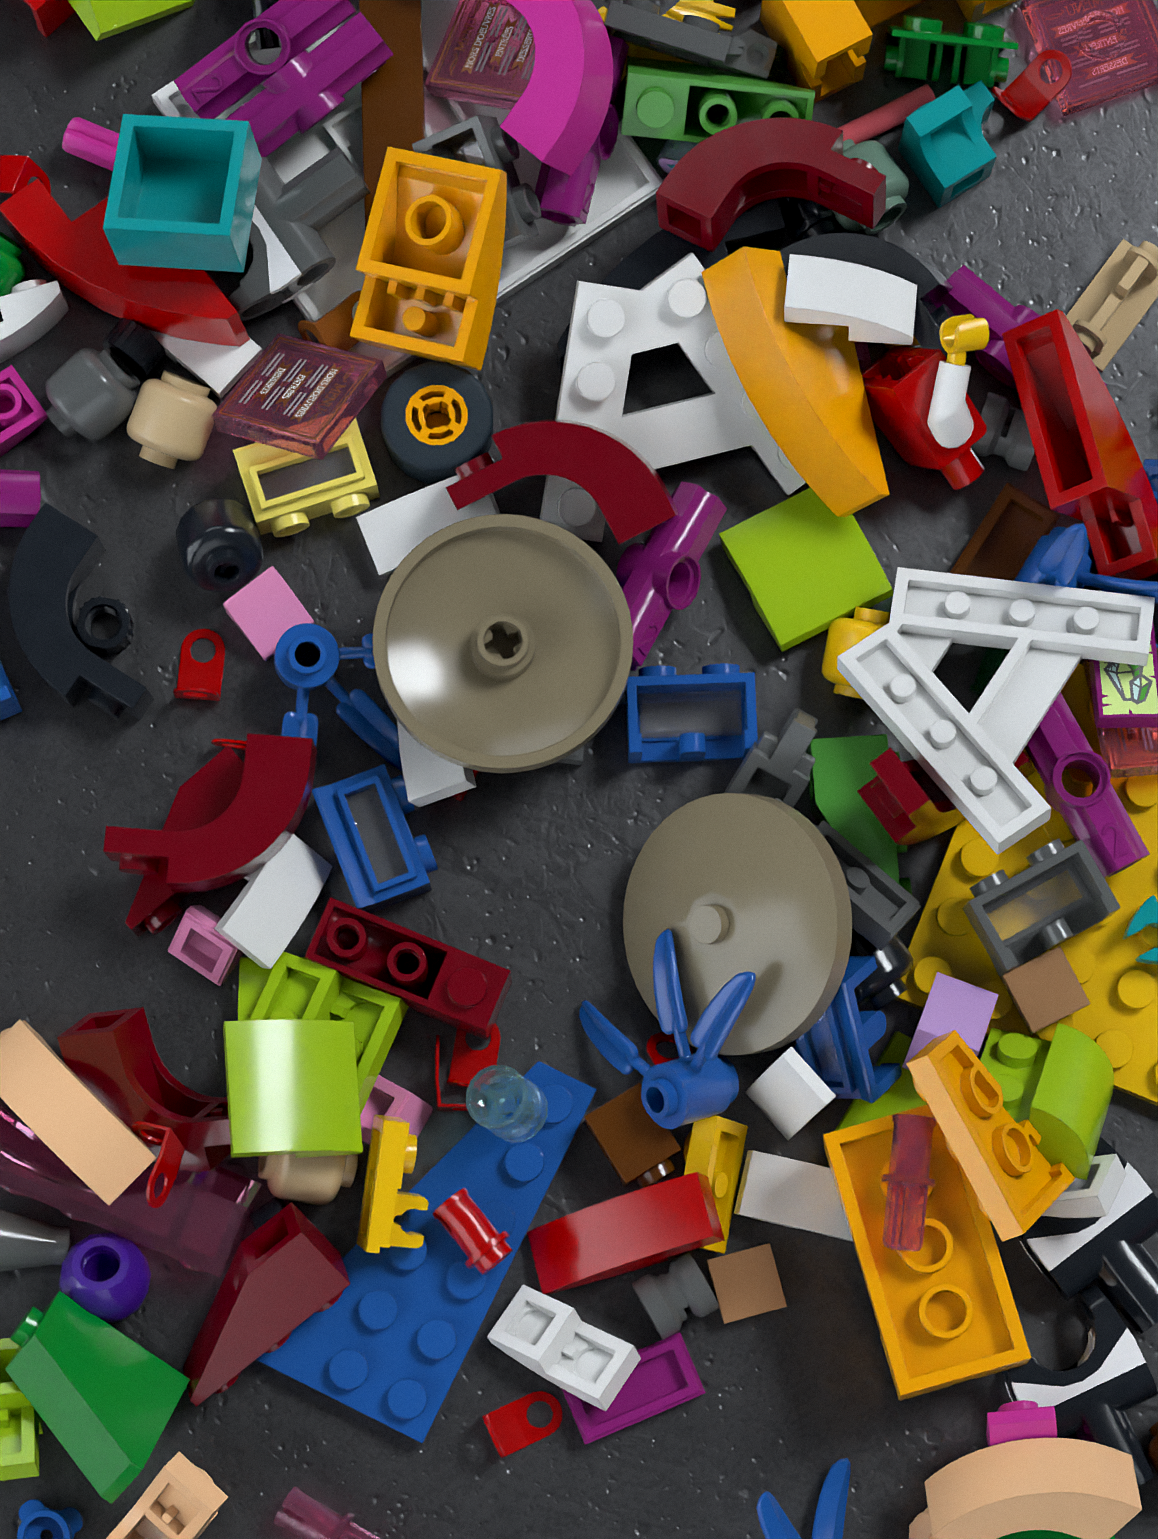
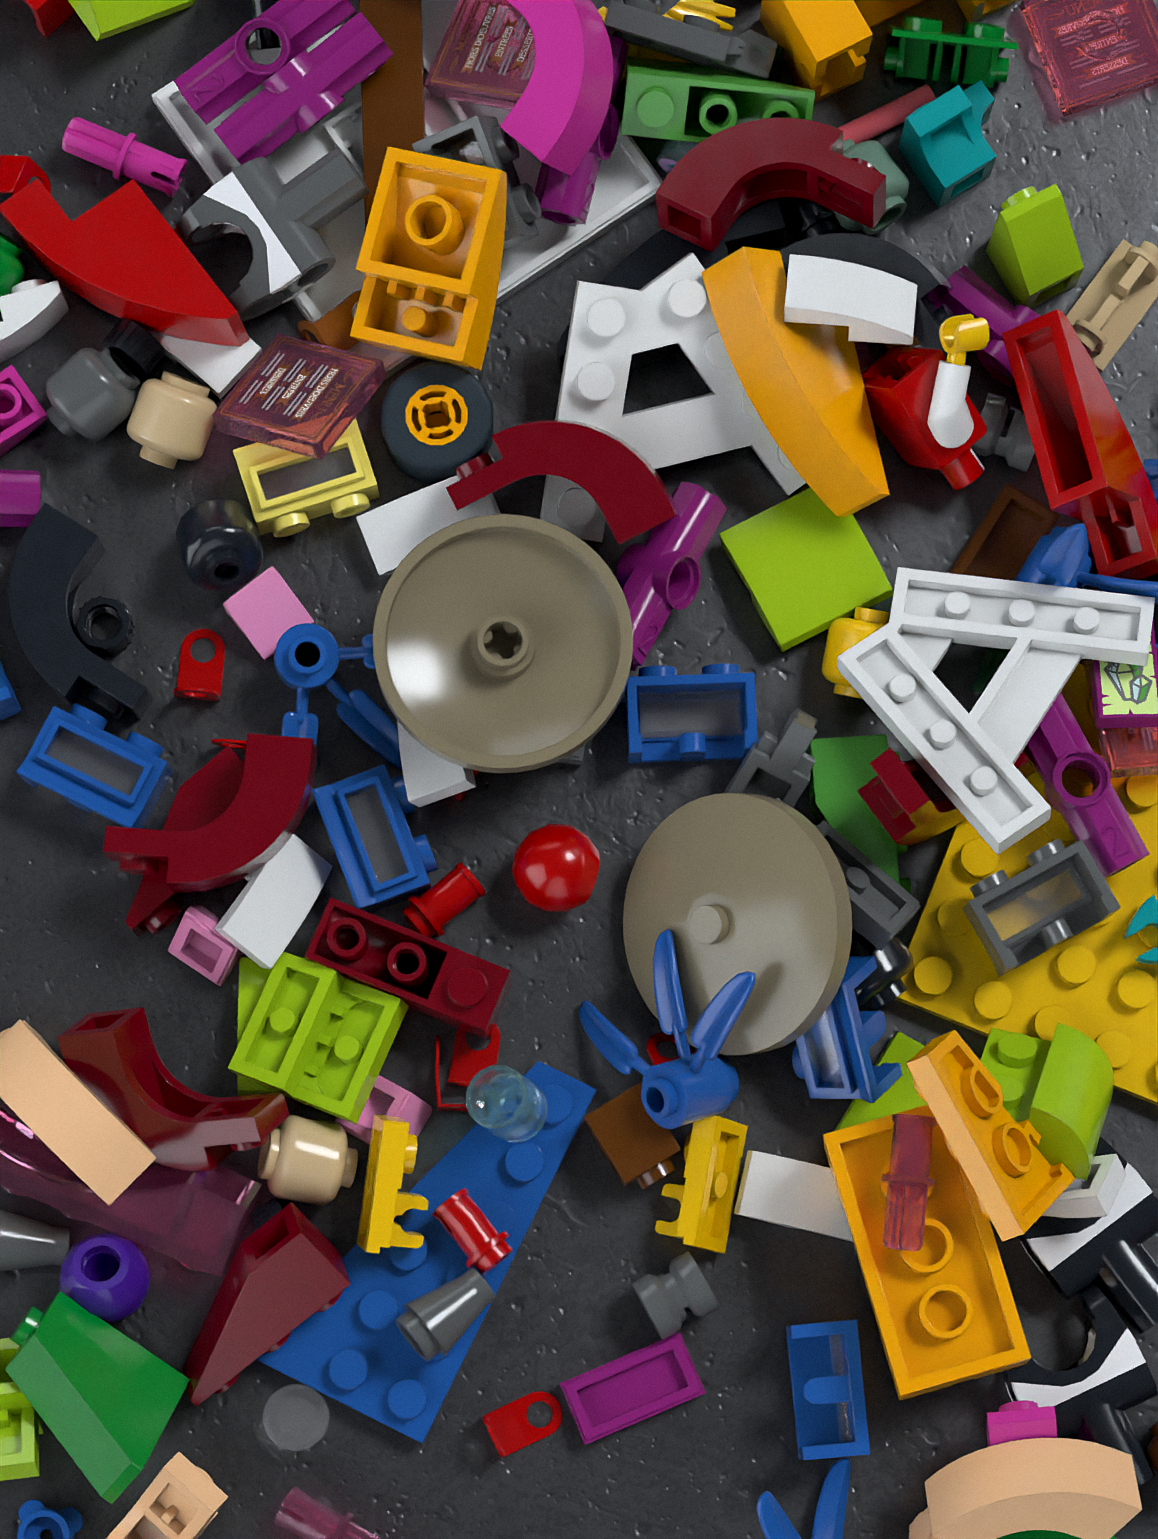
(96, 767): none -> blue window
(167, 1161): red piece -> none
(182, 193): teal piece -> none
(292, 1088): lime slope -> none
(296, 1417): none -> clear tile
(443, 901): none -> red pin
(444, 1314): none -> dark grey cone
(556, 867): none -> red piece
(563, 1348): white slope -> none
(626, 1233): red slope -> none
(746, 1283): medium nougat tile -> none
(790, 1093): white slope -> none
(828, 1390): none -> blue window
(953, 1007): lavender brick -> none
(1029, 92): red piece -> none
(1035, 246): none -> lime slope
(1045, 990): medium nougat tile -> none

